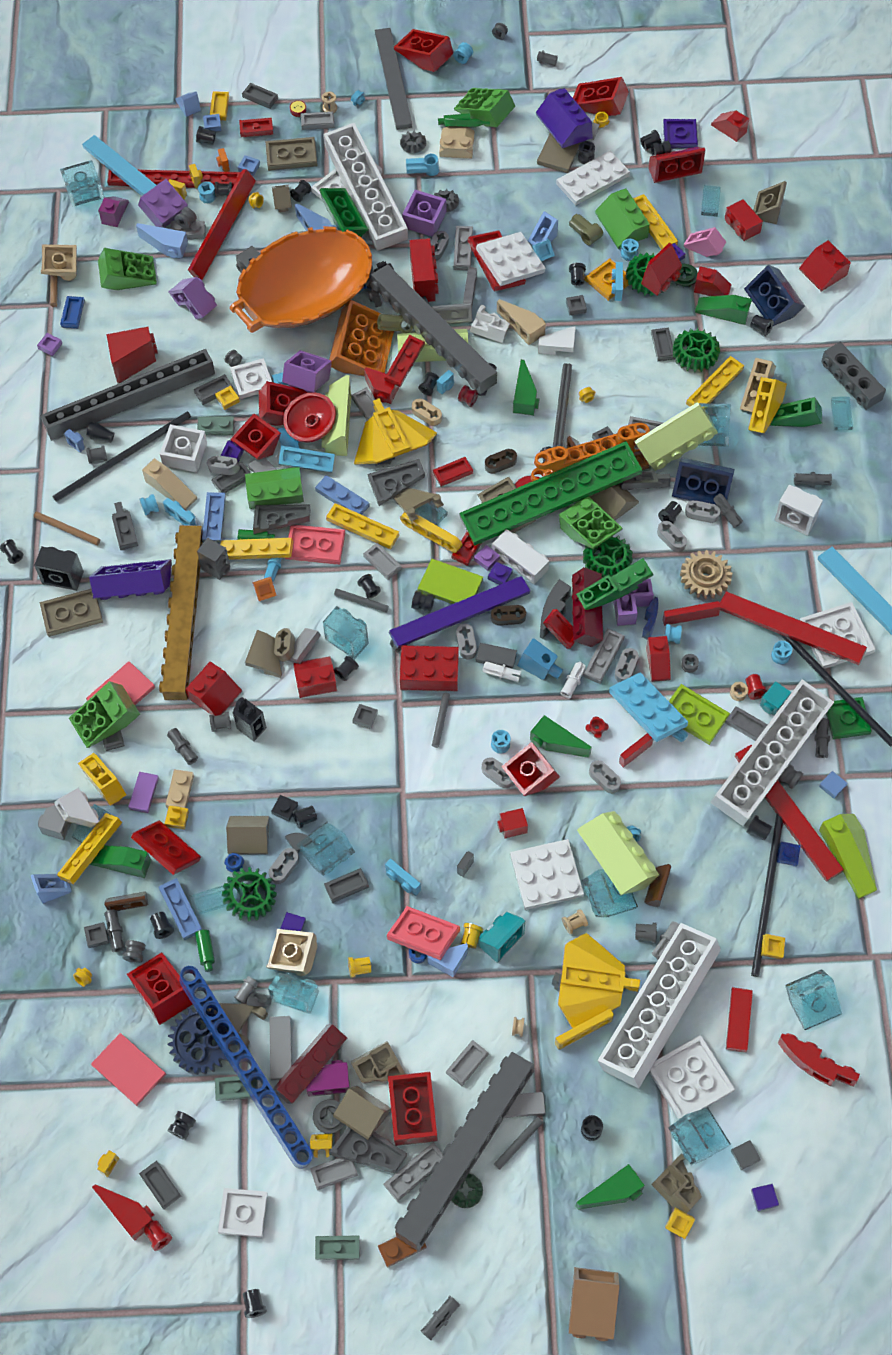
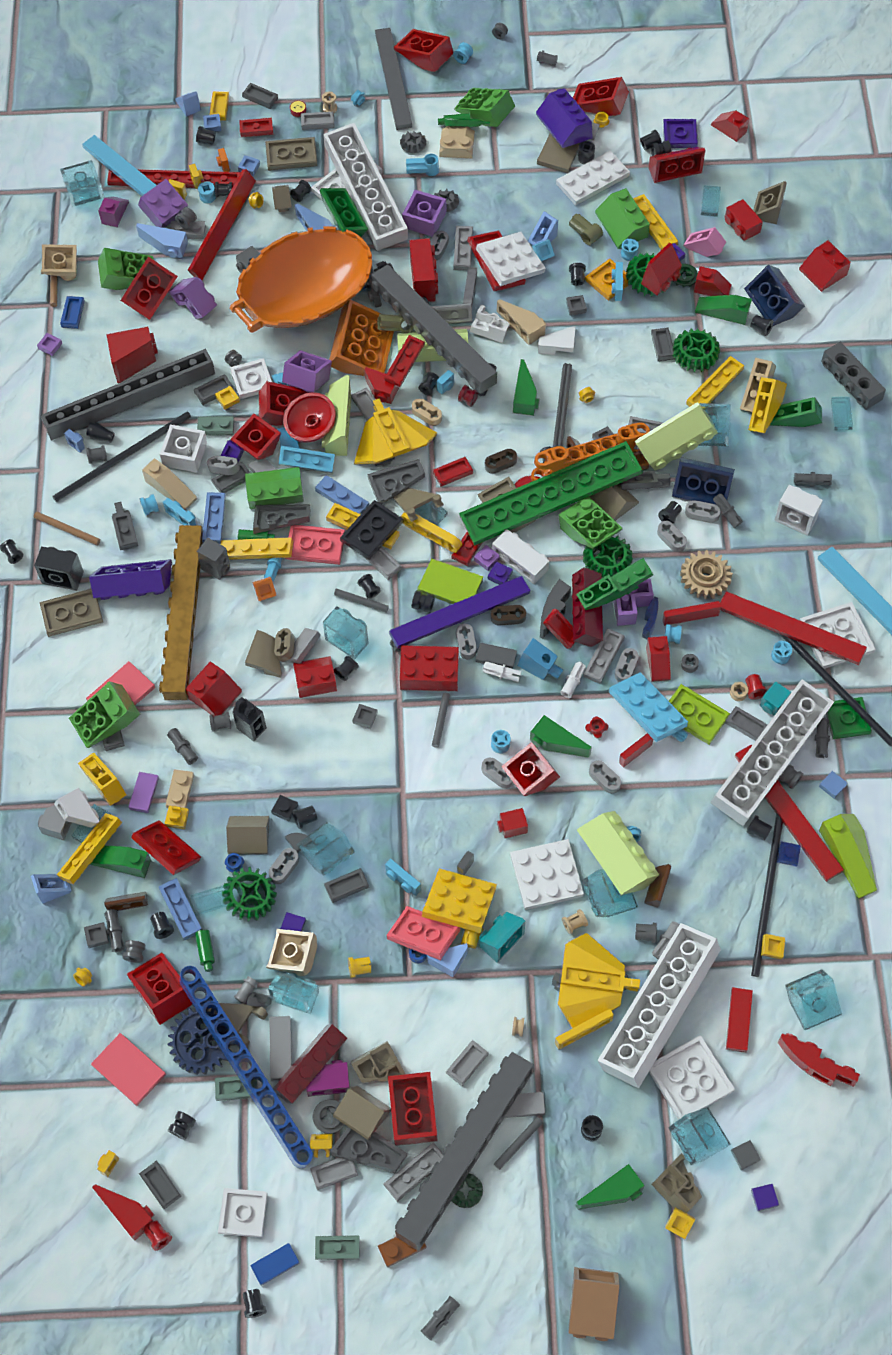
(149, 288): none -> red slope
(274, 1264): none -> blue tile
(371, 529): none -> black tile
(459, 900): none -> yellow plate

